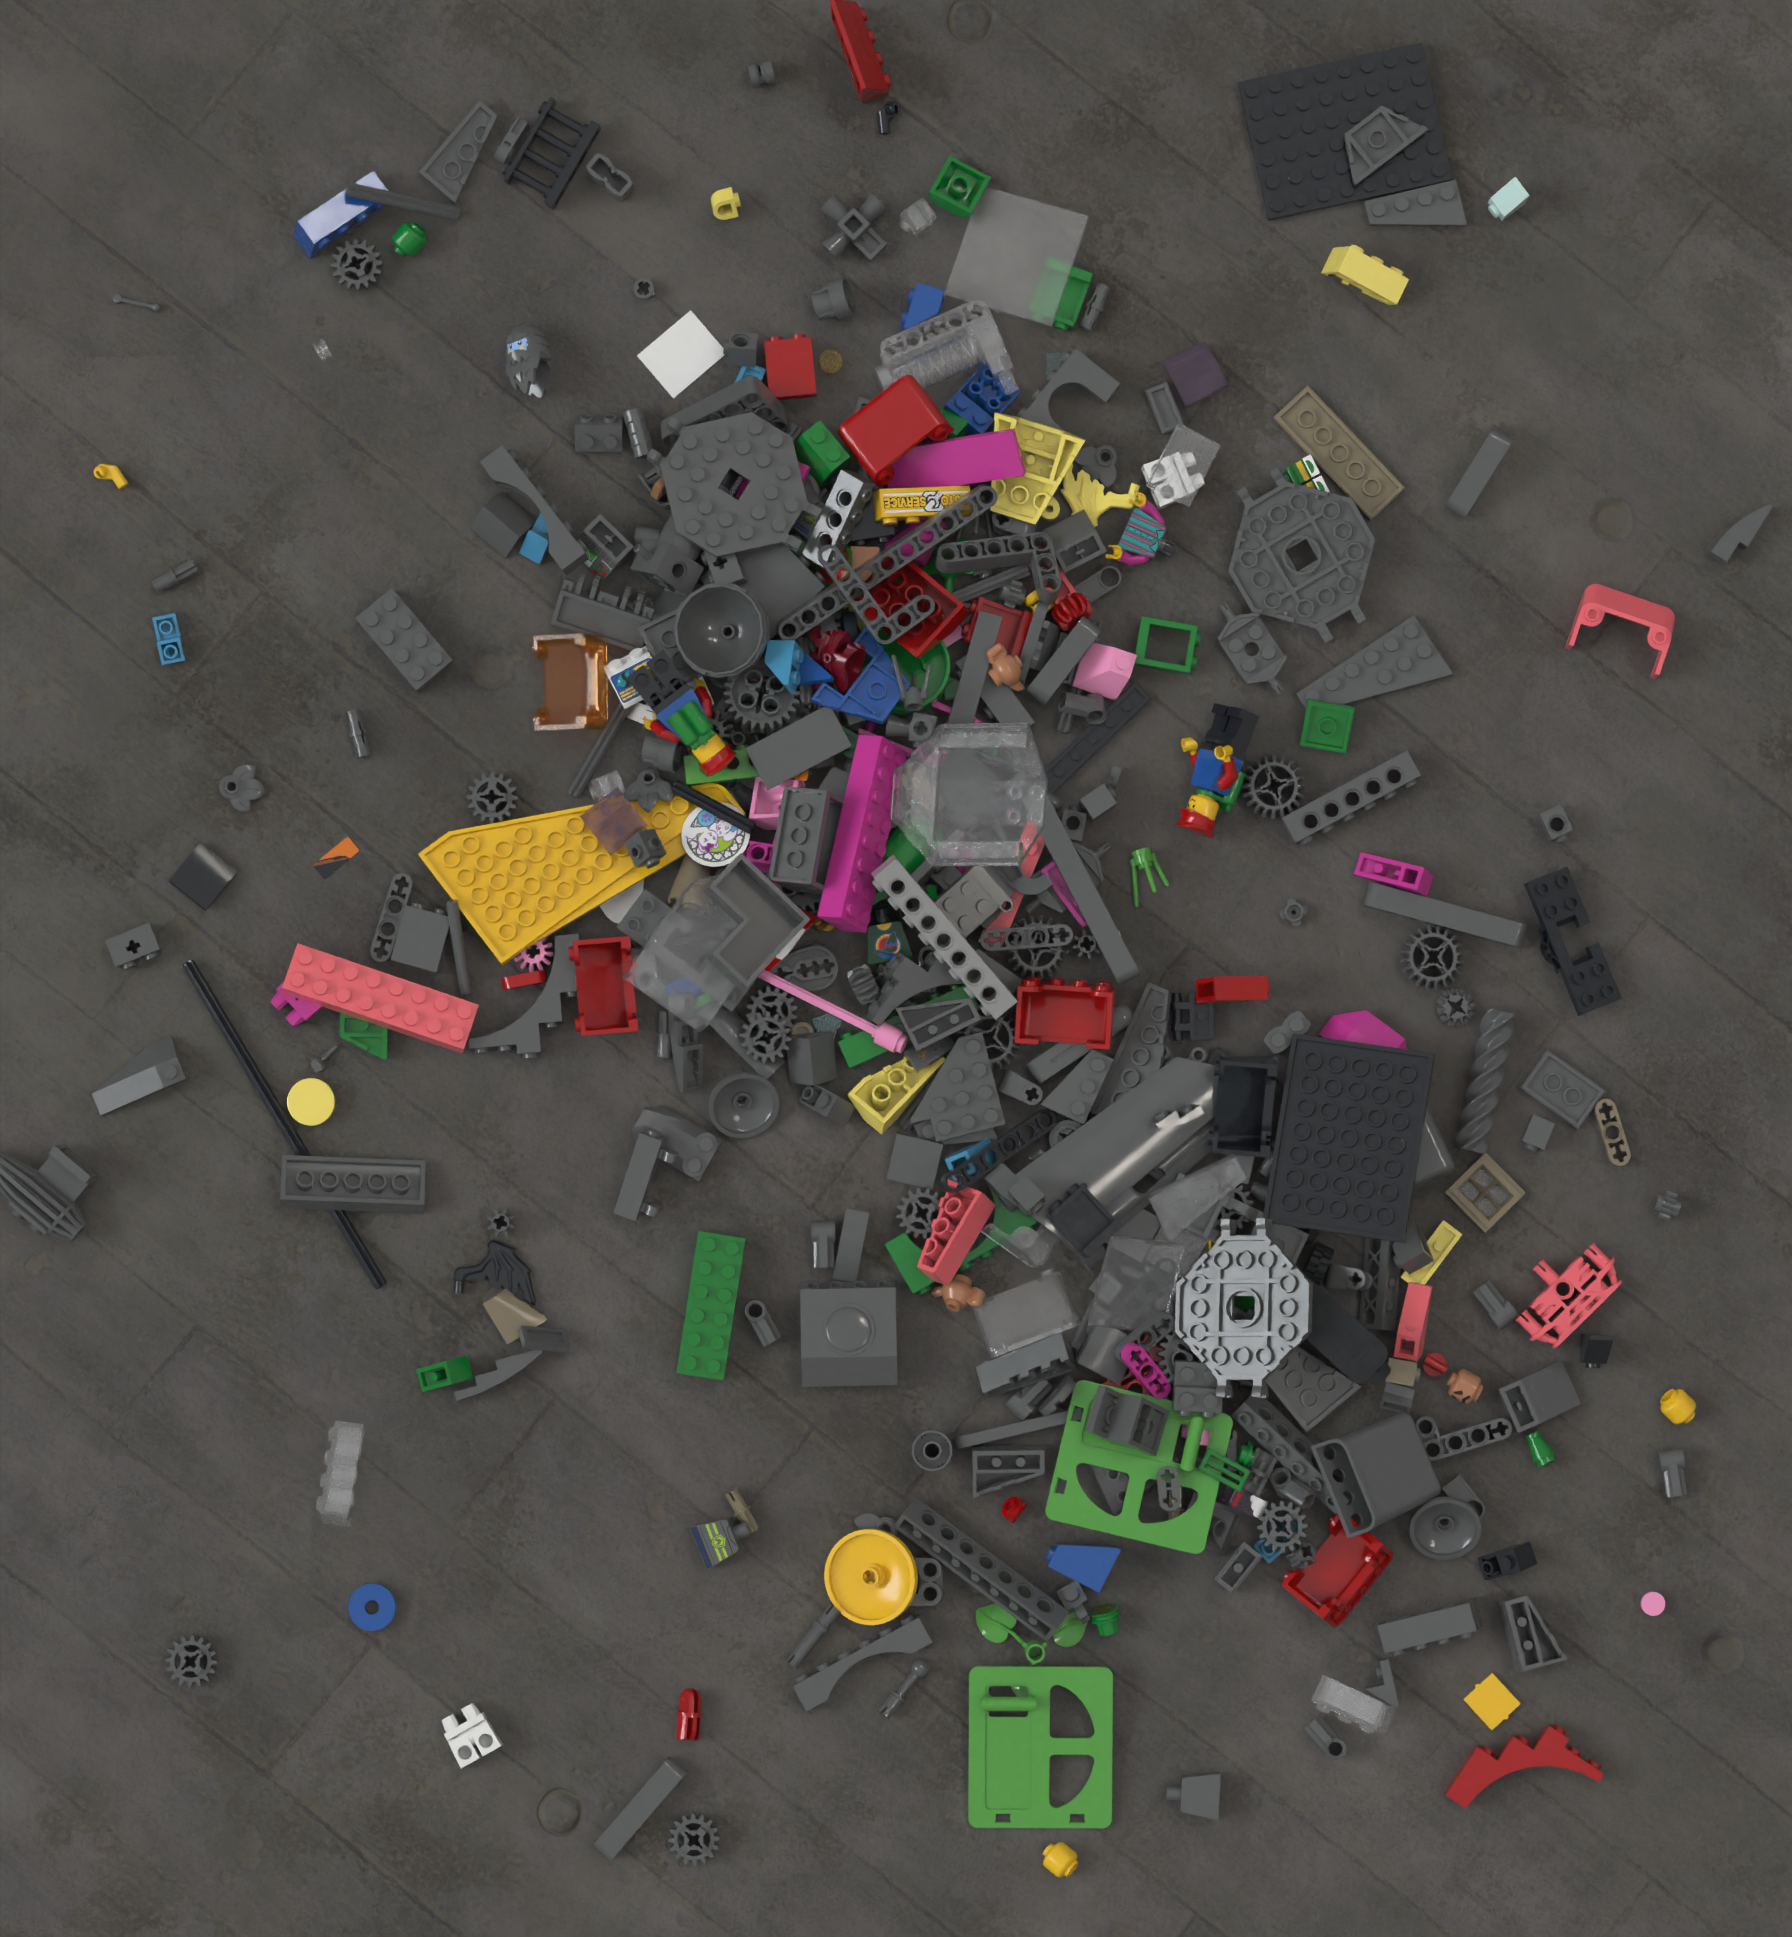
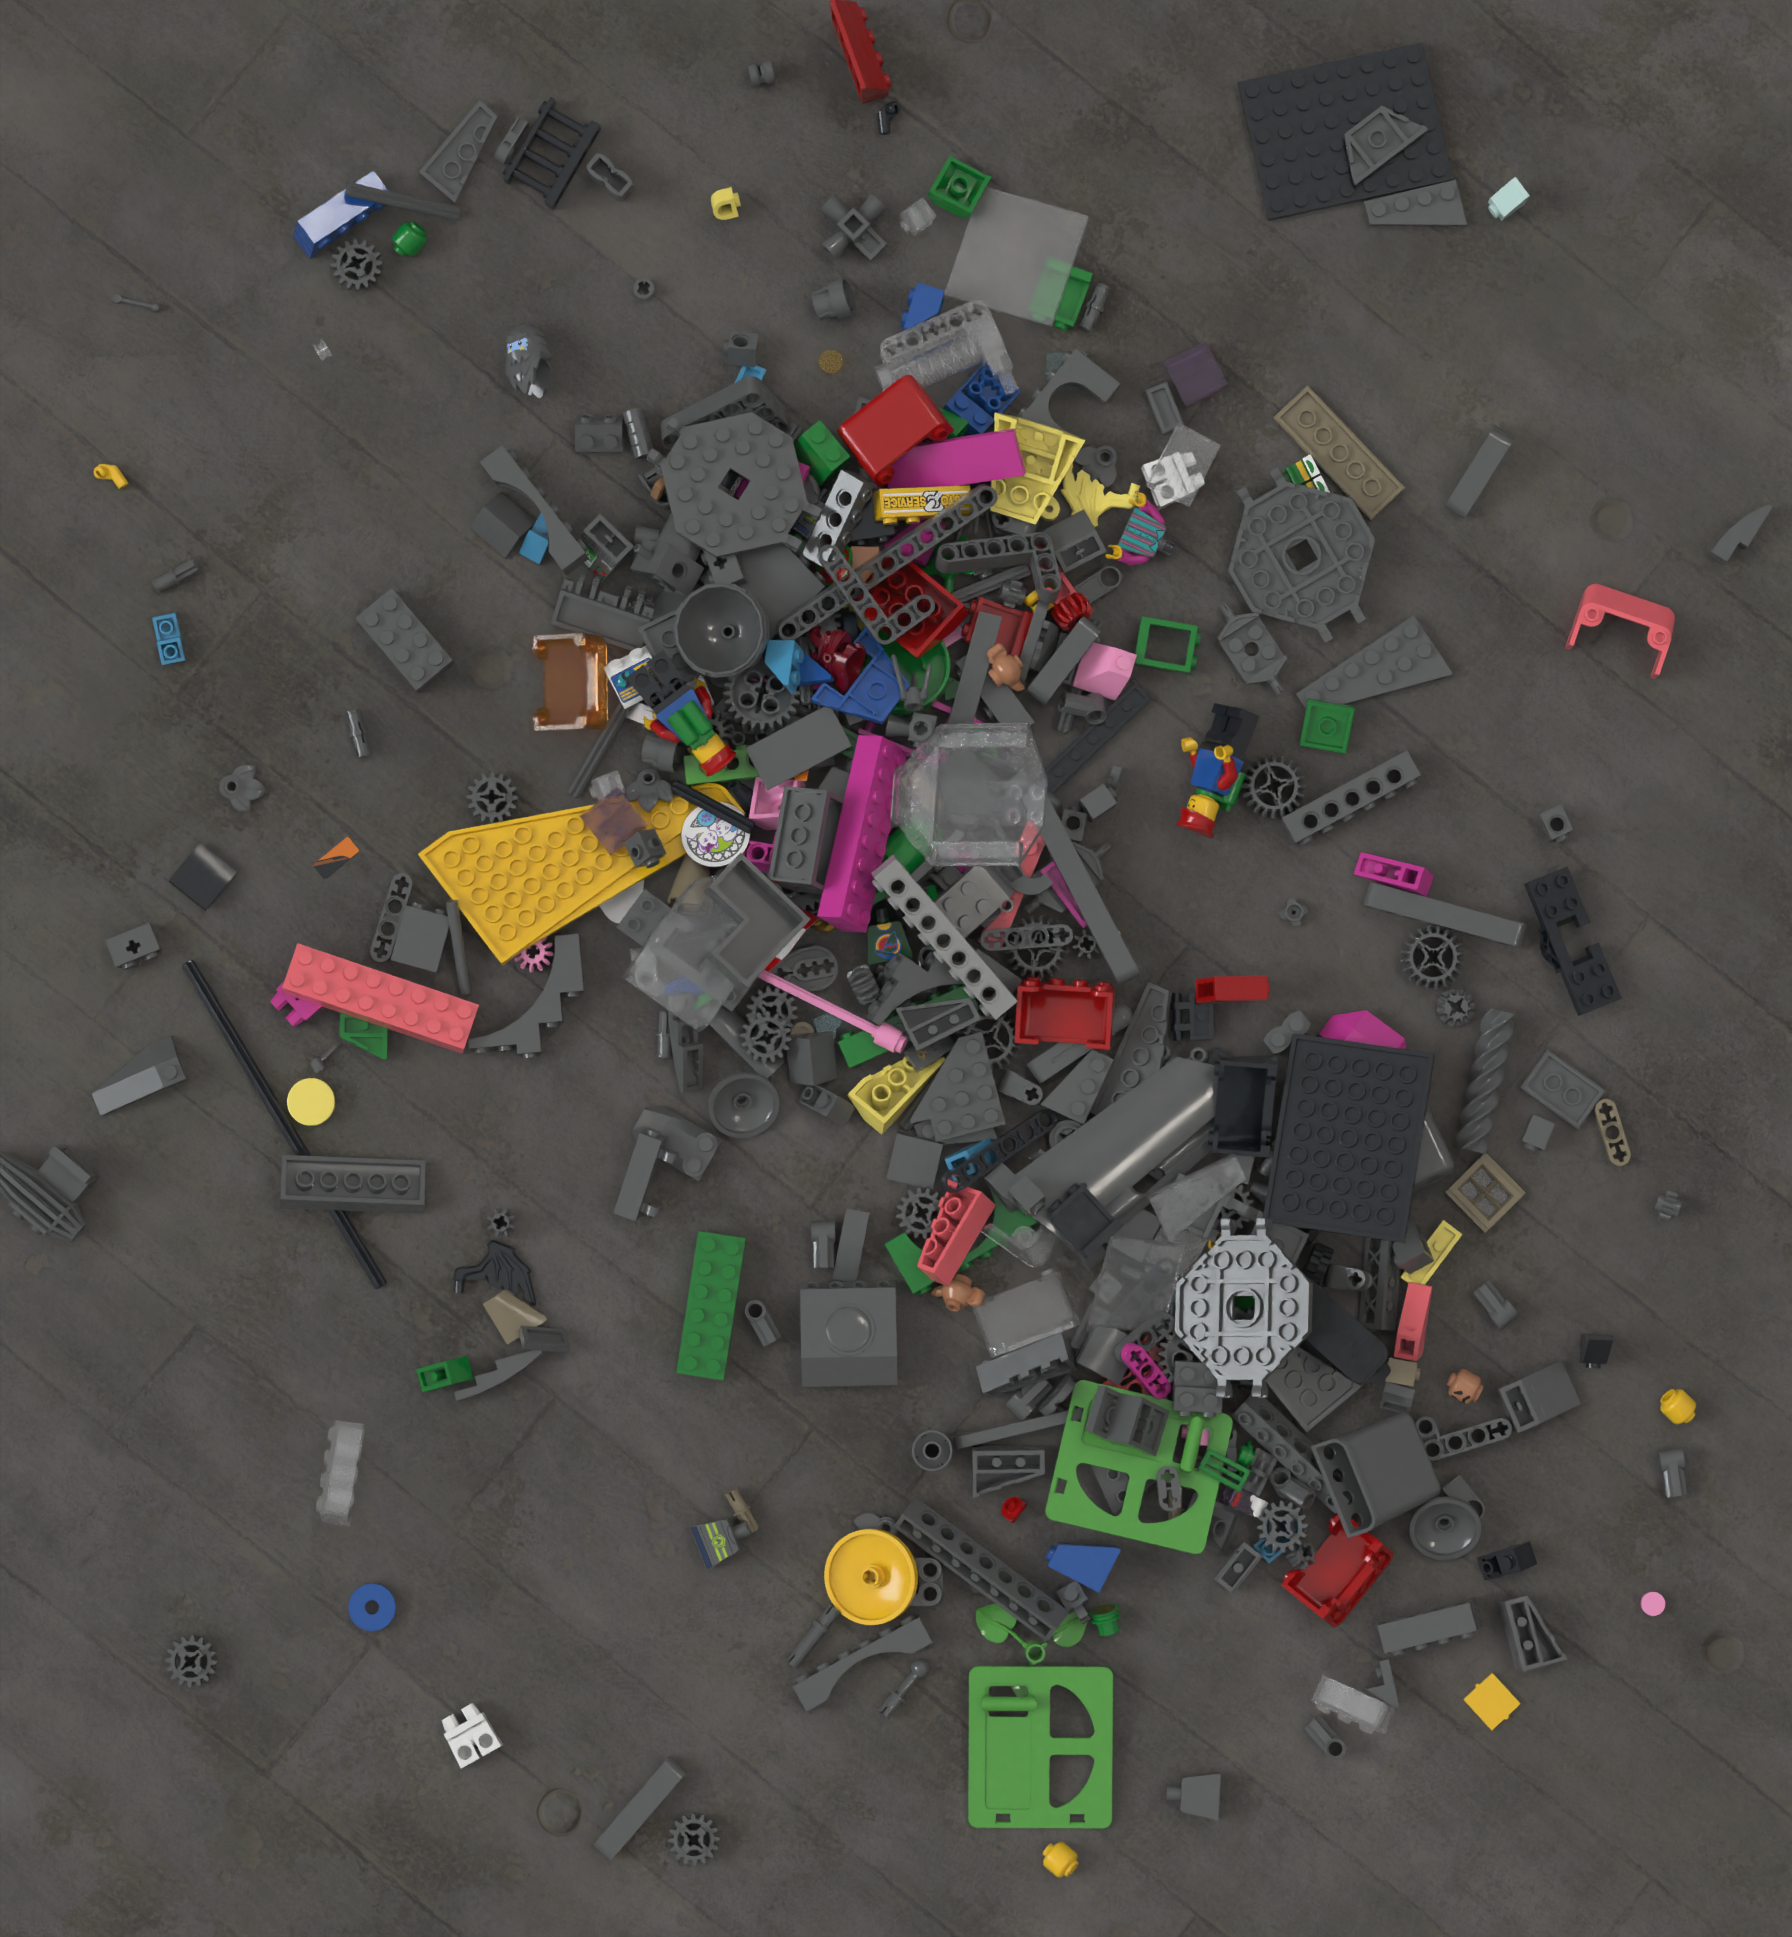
(523, 980): red beam -> none
(603, 996): red windscreen -> none
(681, 354): white sticker -> none
(689, 1716): red arm -> none
(790, 367): red brick -> none
(1143, 860): bright green plant -> none
(1171, 1119): slope -> none
(1366, 273): light yellow wedge -> none
(1434, 1364): red plate -> none
(1540, 1450): green cone -> none
(1548, 1750): red arch -> none
(1580, 1306): coral piece -> none

